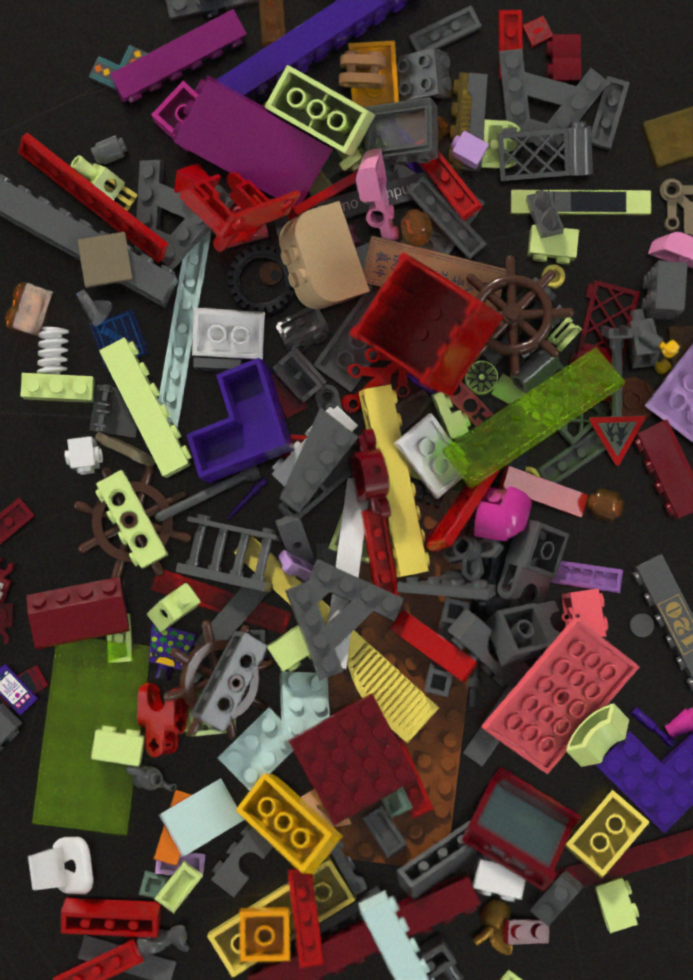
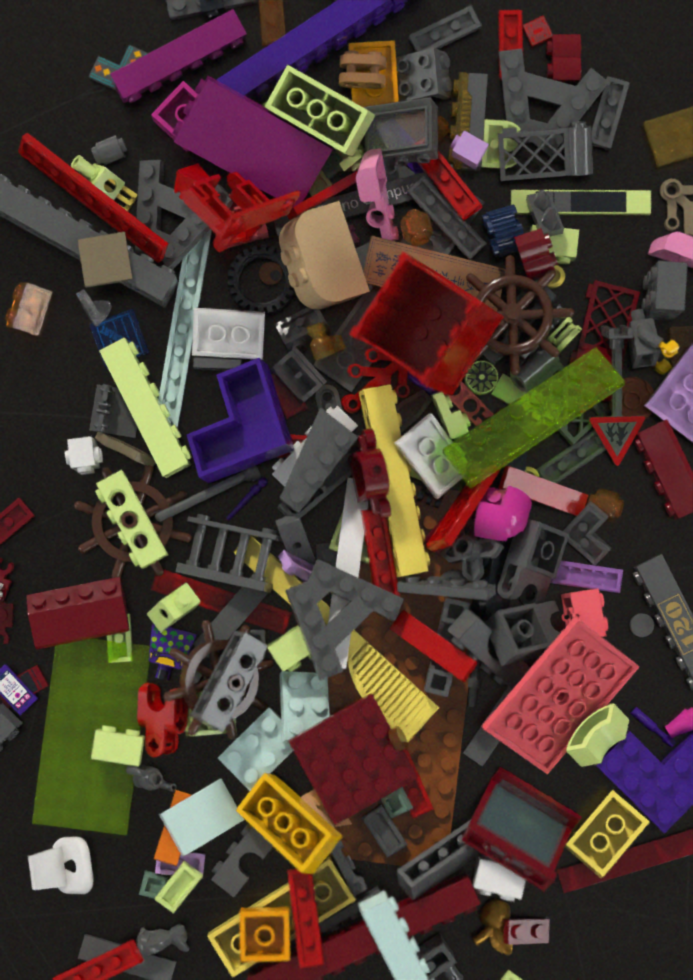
(52, 350): white piece -> none
(58, 387): yellowish green brick -> none
(110, 917): red brick -> none
(321, 343): none -> clear yellow piece
(398, 738): none -> reddish brown tile
(502, 228): none -> dark blue brick
(535, 253): none -> dark red brick
(556, 898): dark grey brick -> none
(583, 535): none -> dark grey tile
(616, 904): yellowish green brick -> none

